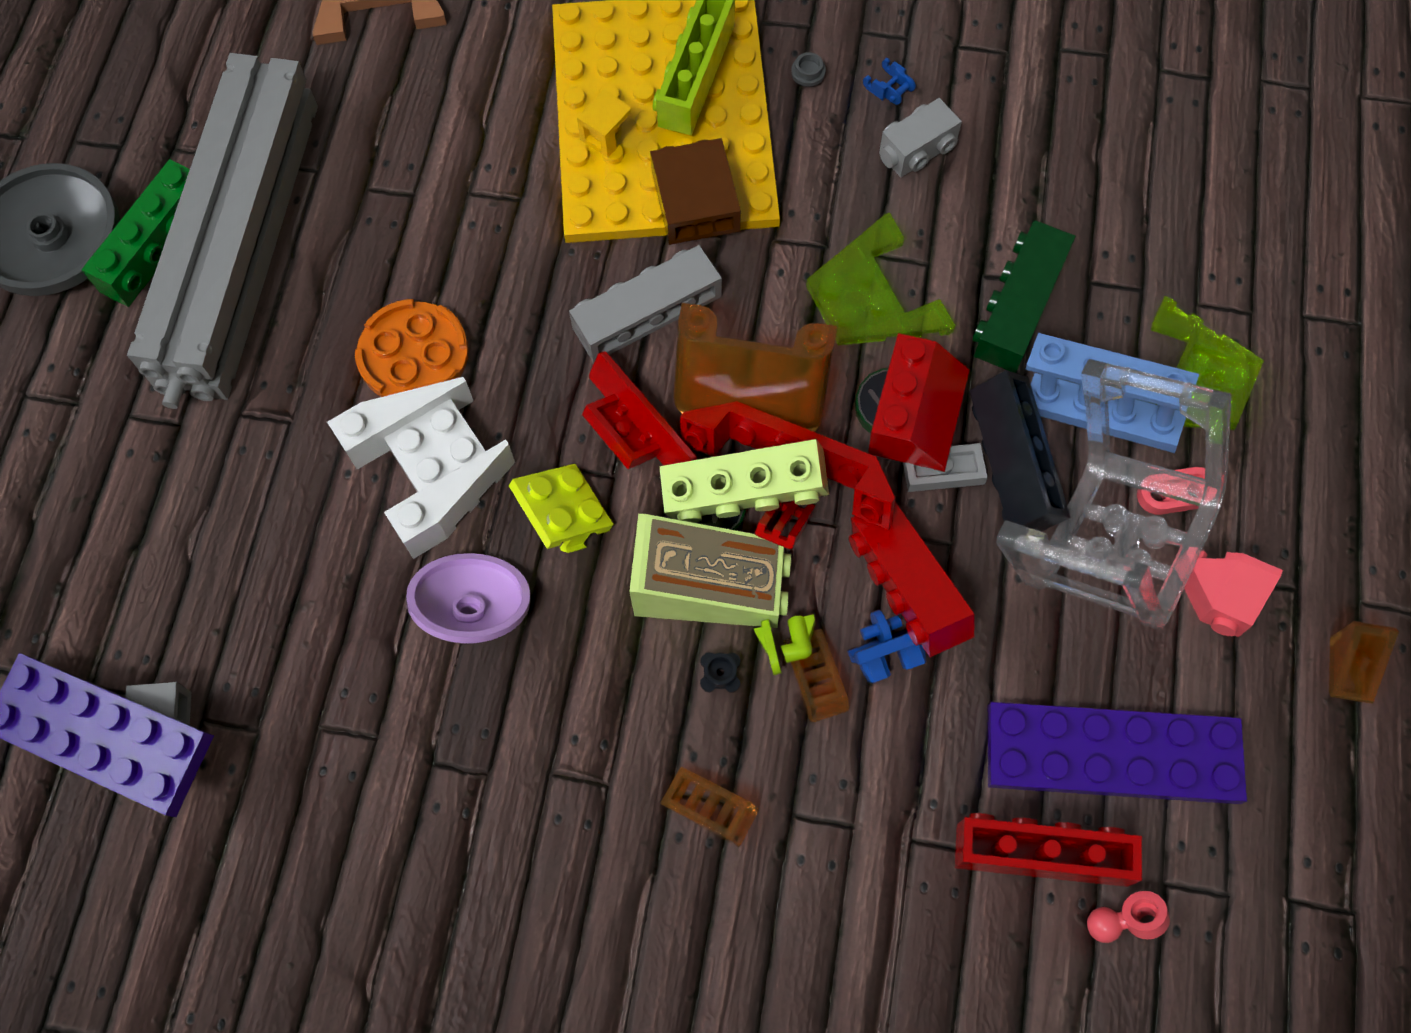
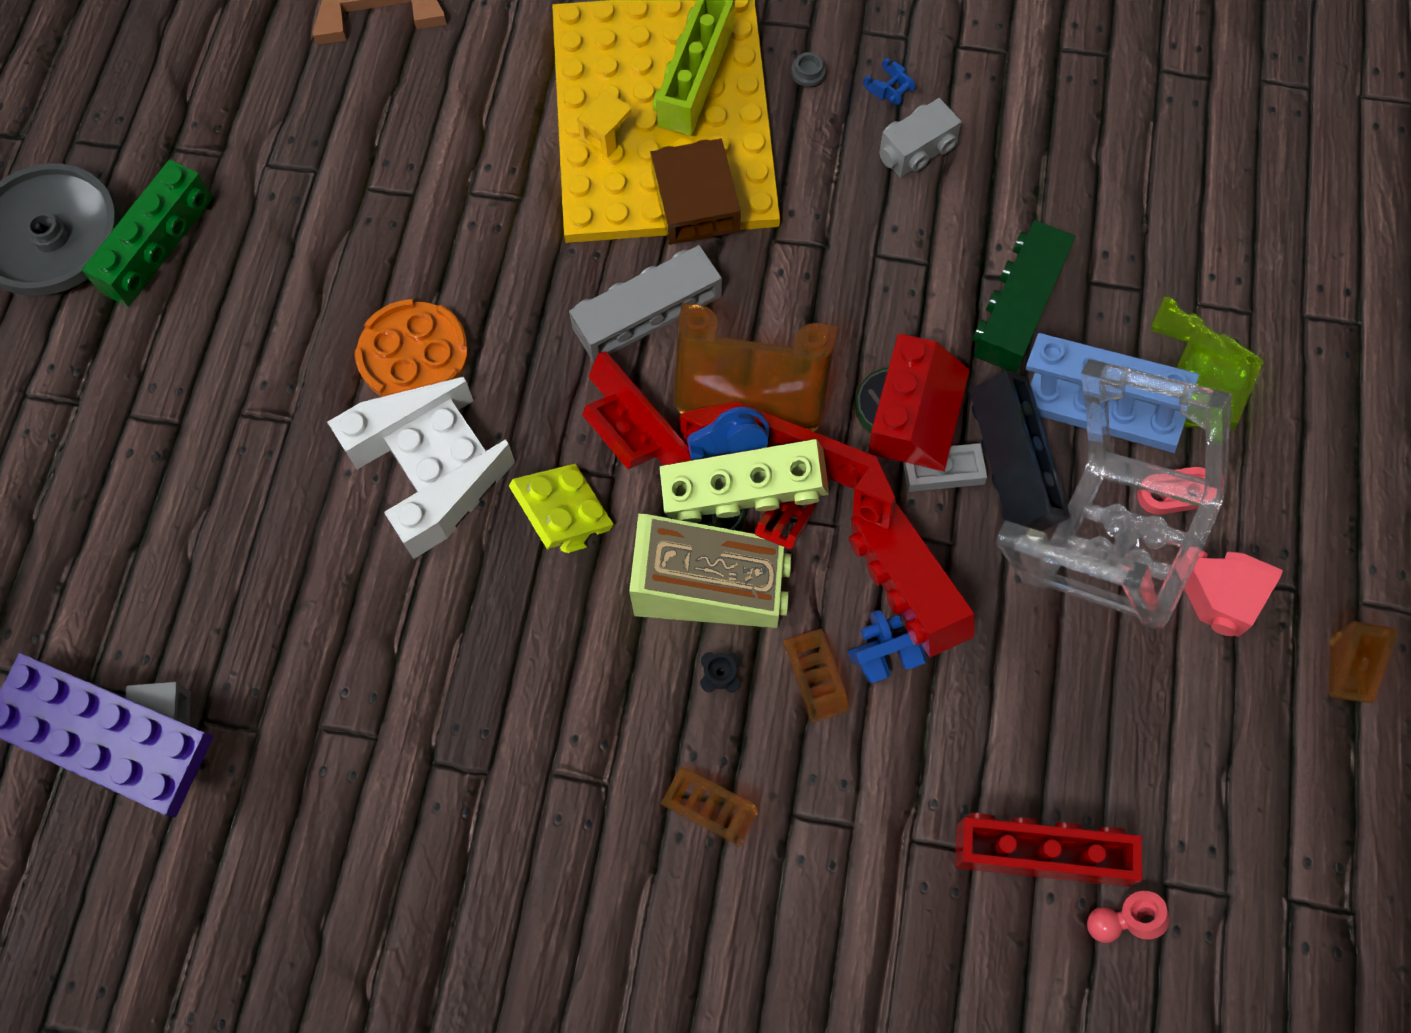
(224, 230): light grey brick -> none
(468, 598): lavender dish -> none
(729, 434): none -> blue piece
(800, 630): lime piece -> none
(859, 299): clear neon green wing -> none
(1116, 753): dark purple plate -> none

